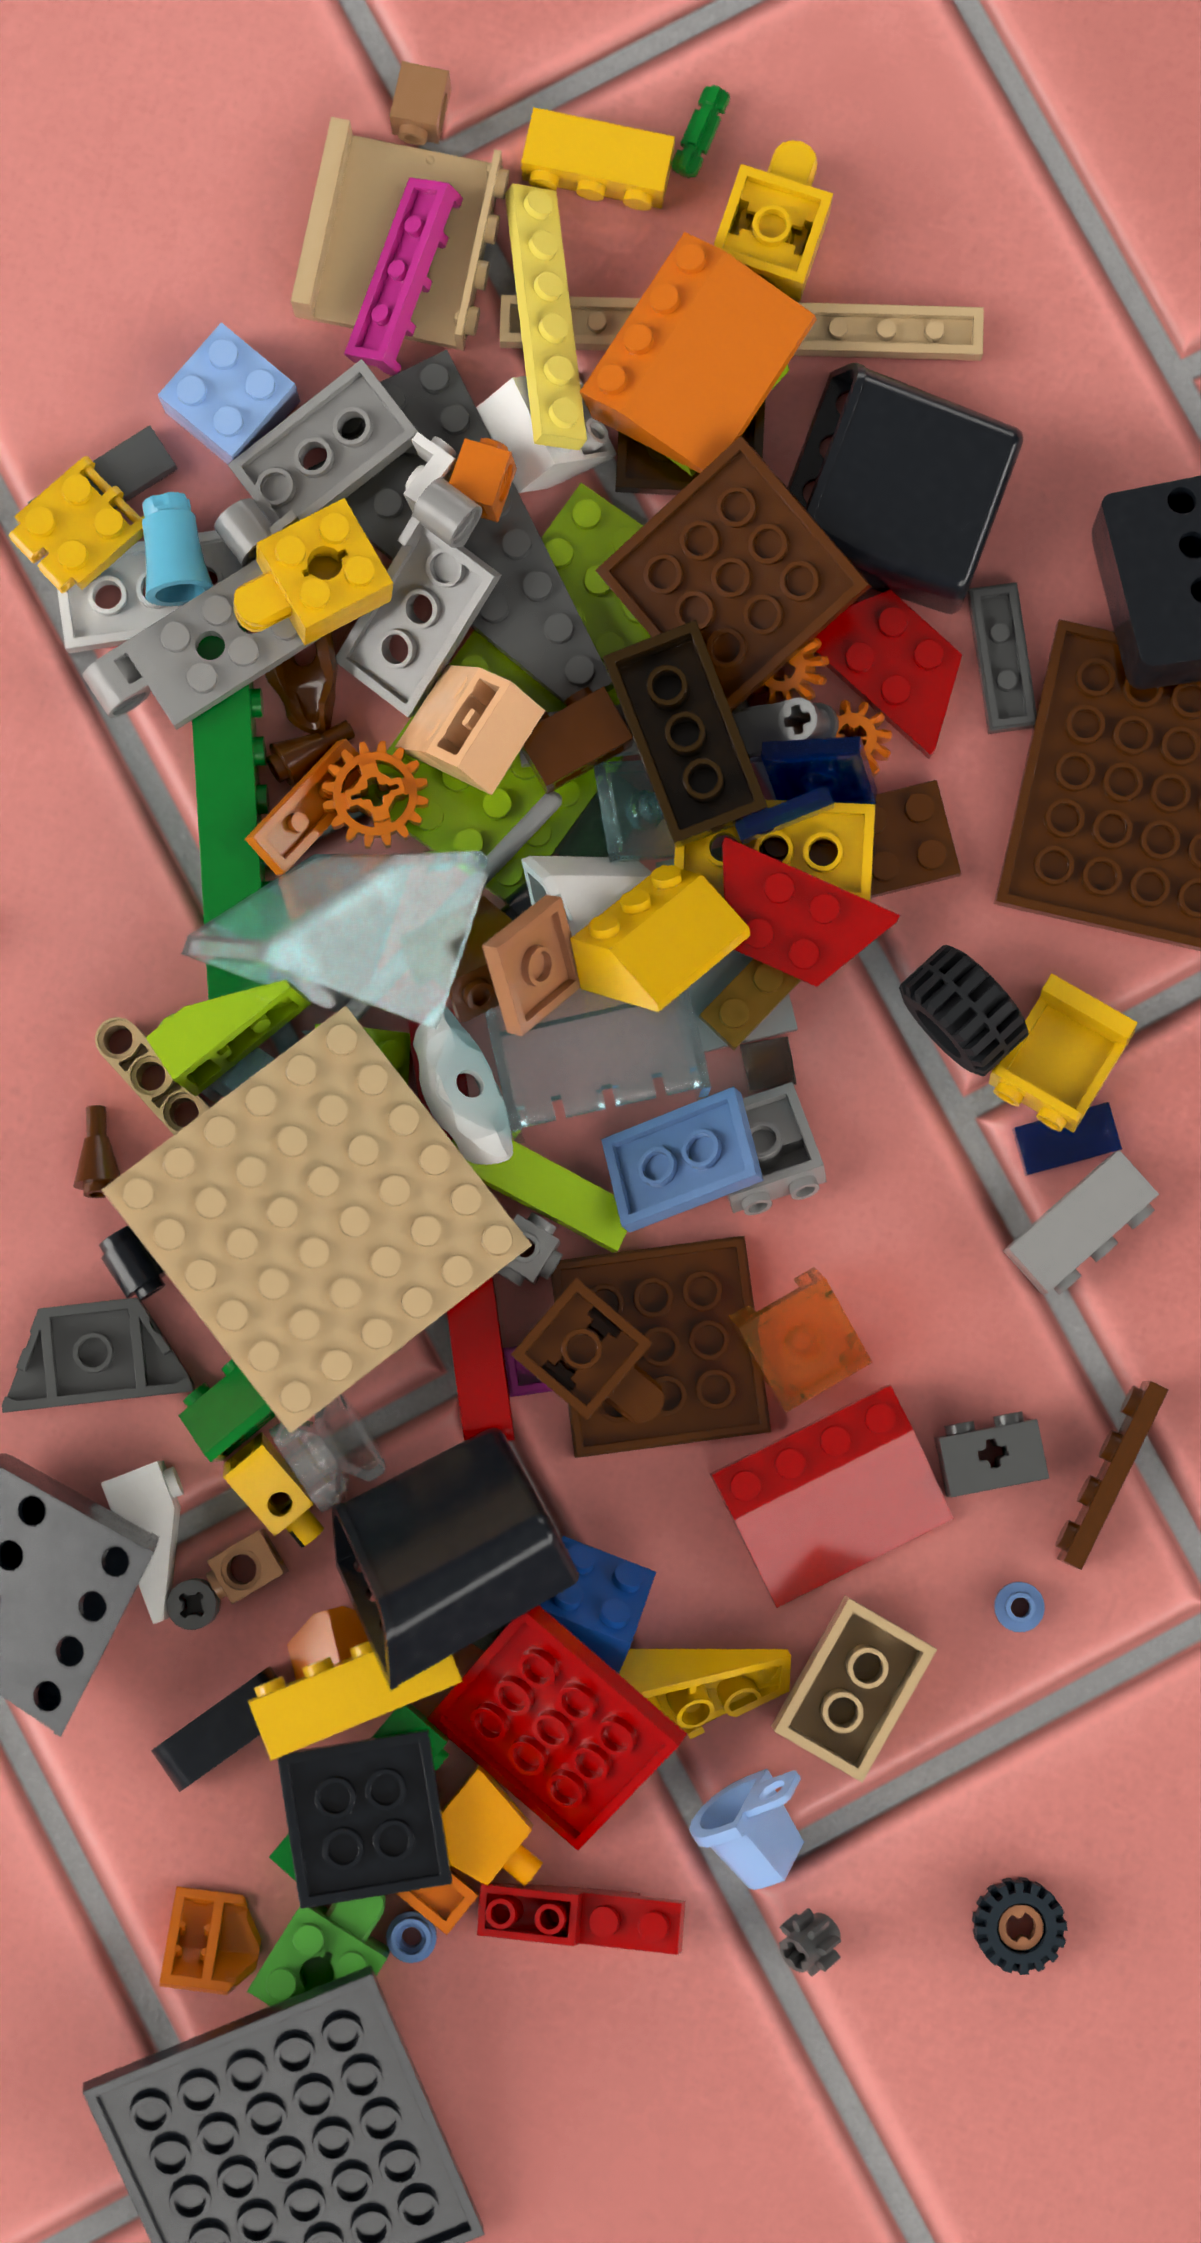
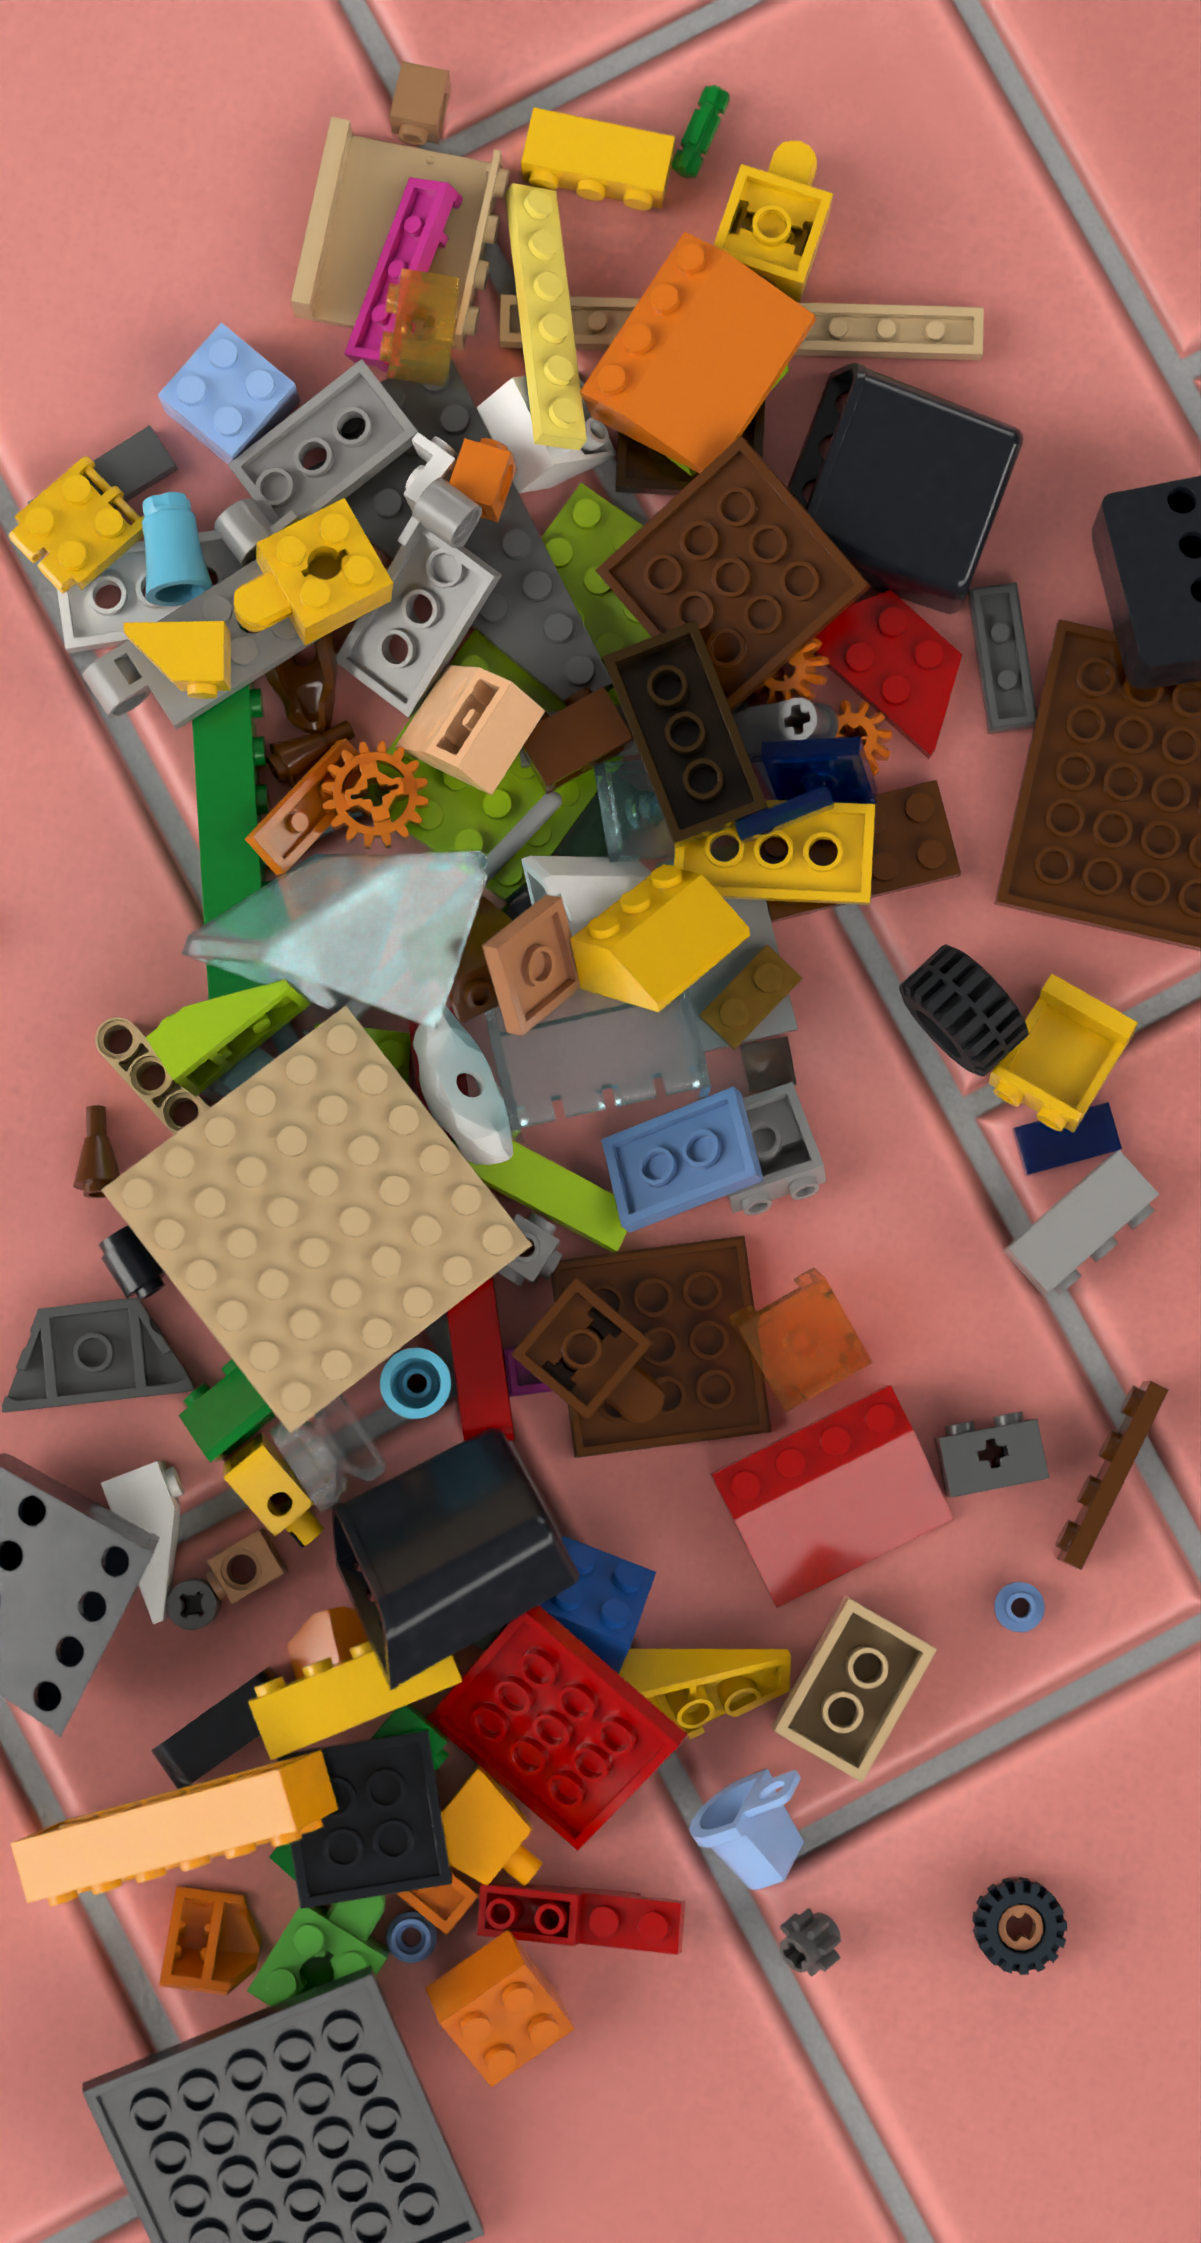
(176, 1830): none -> light orange brick
(187, 653): none -> yellow slope
(395, 1383): none -> medium azure plant
(433, 301): none -> clear yellow brick
(499, 2008): none -> orange brick
(796, 917): red wing -> none

